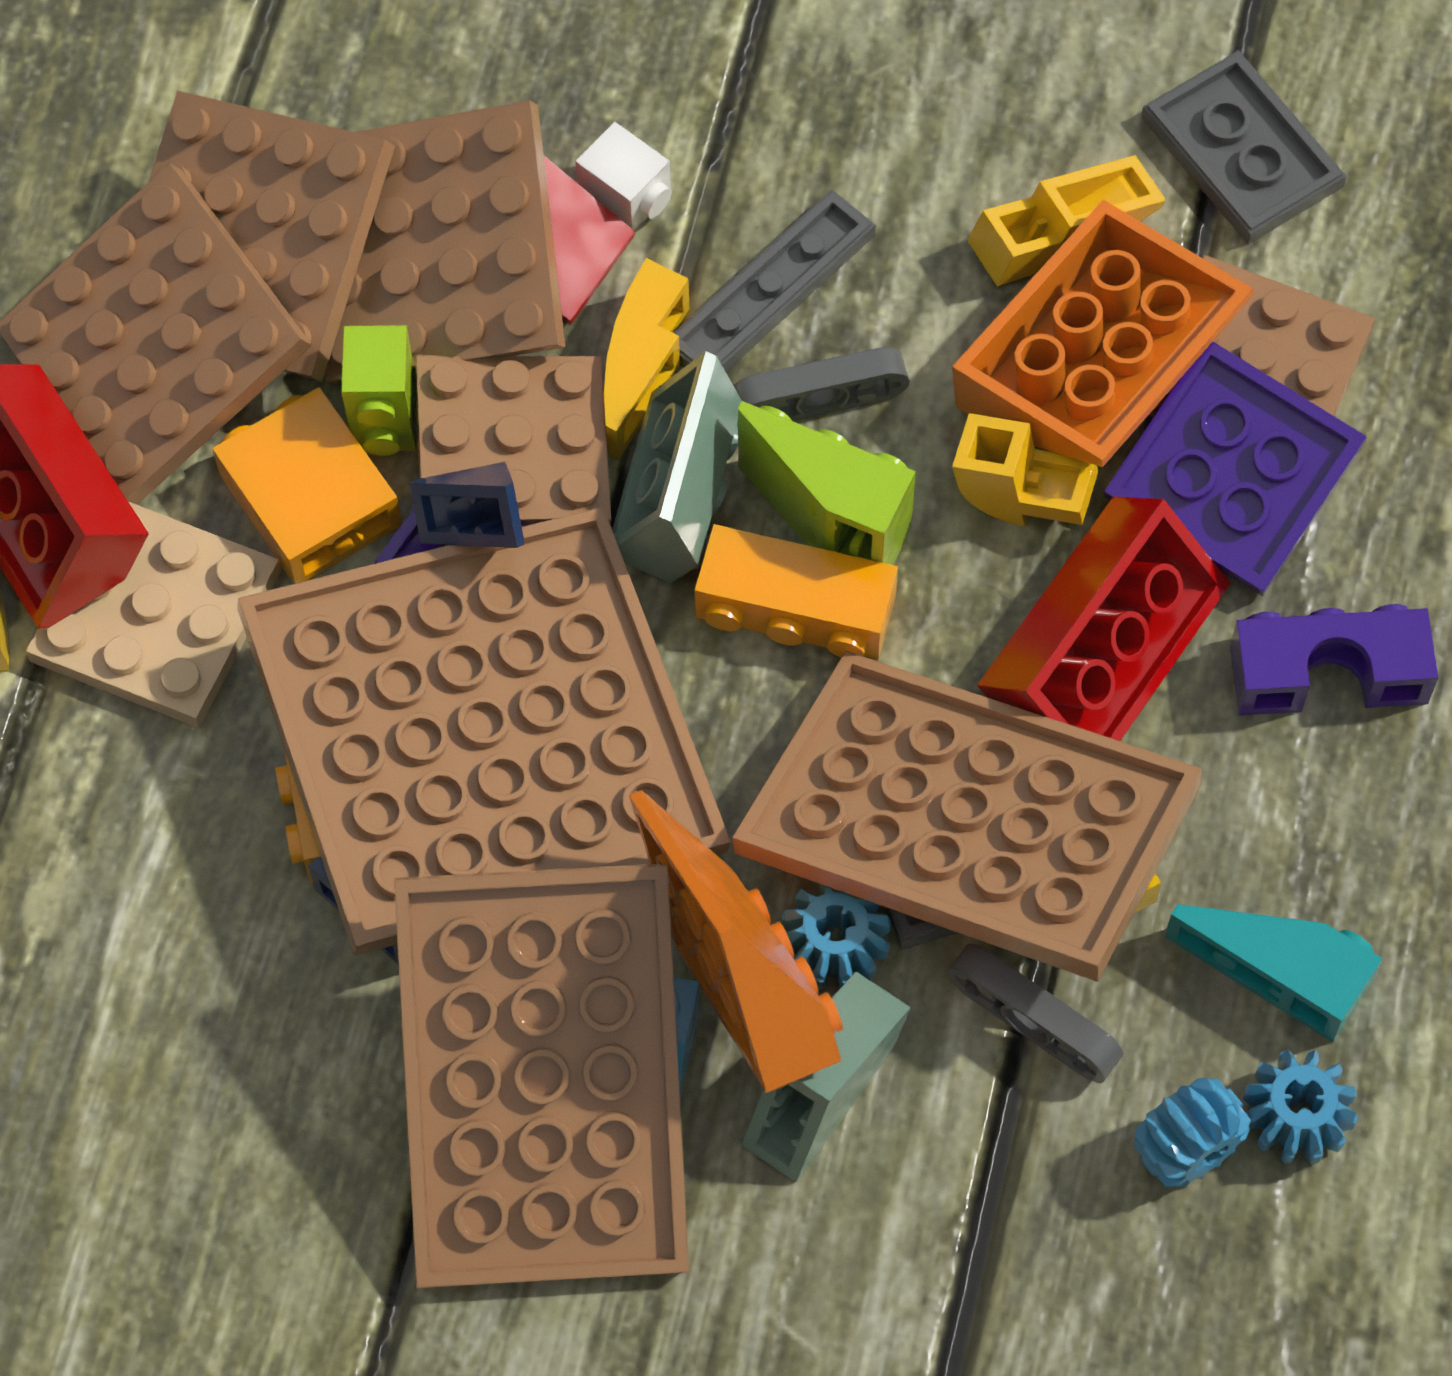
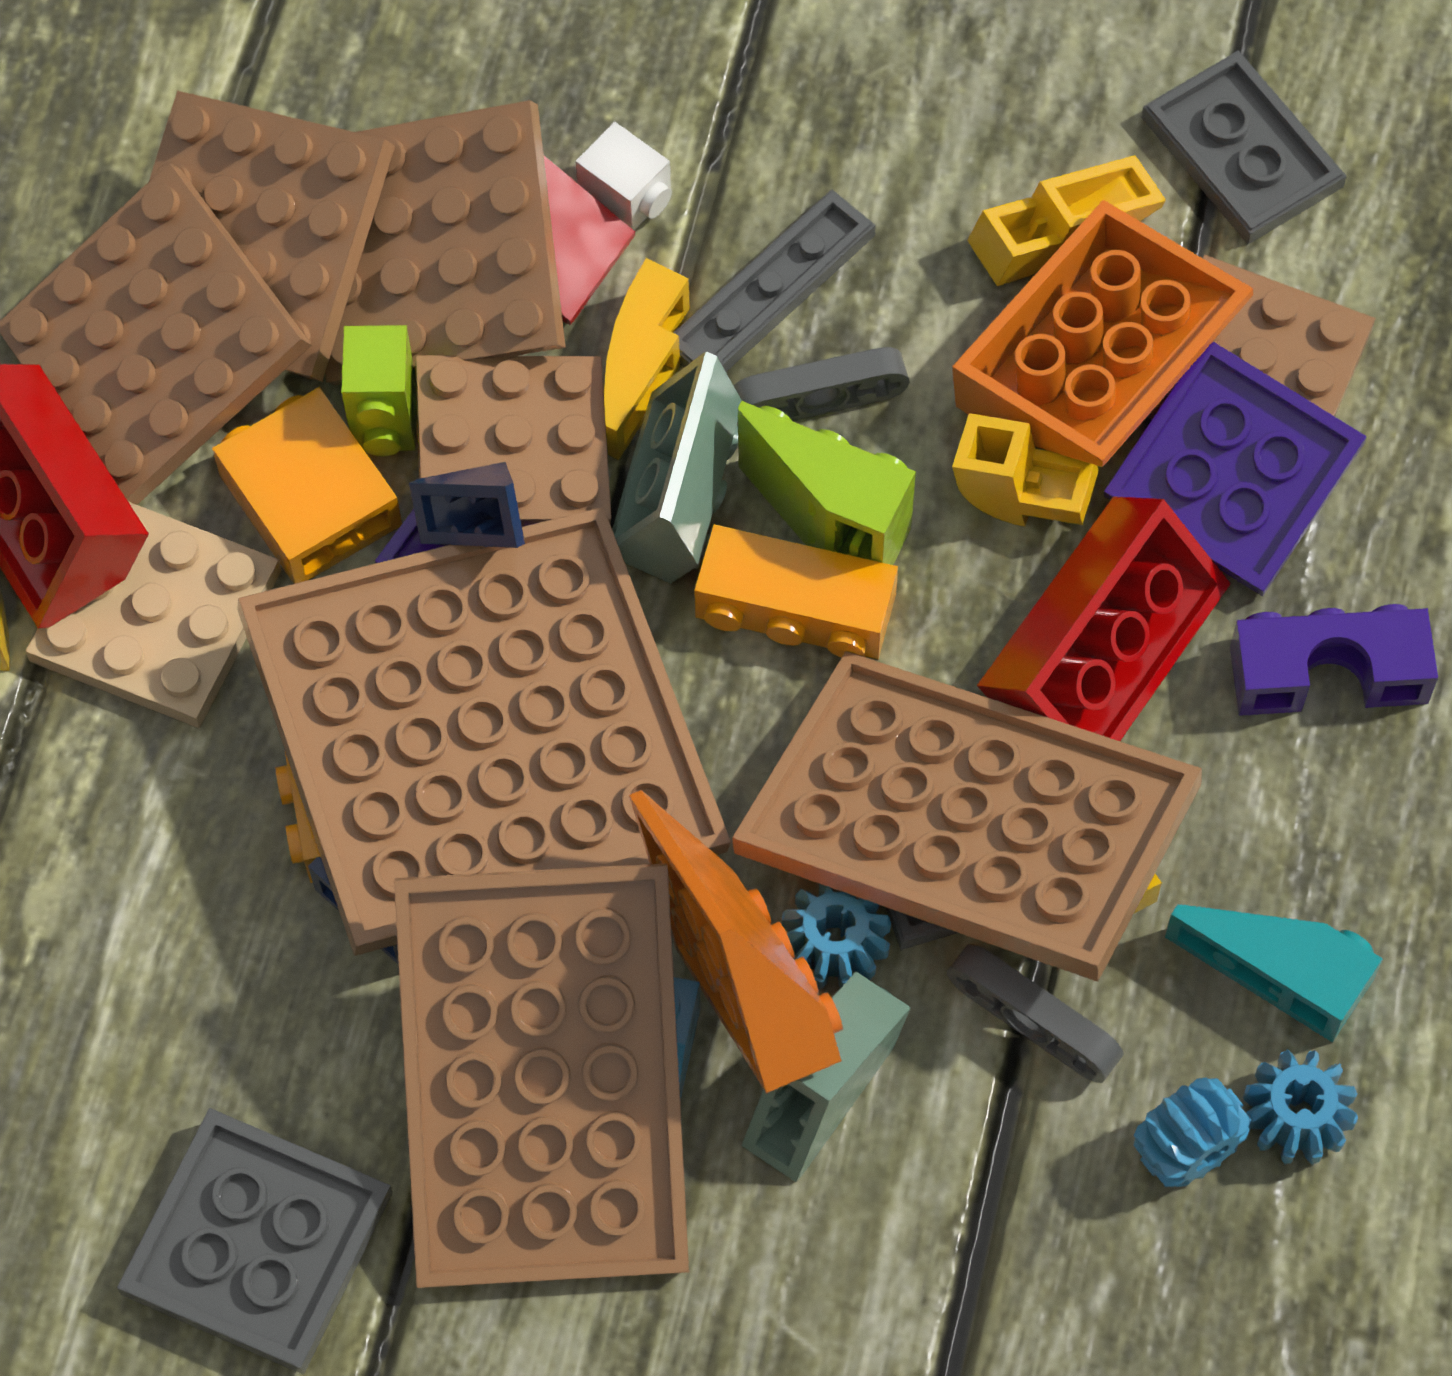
(255, 1240): none -> dark grey plate

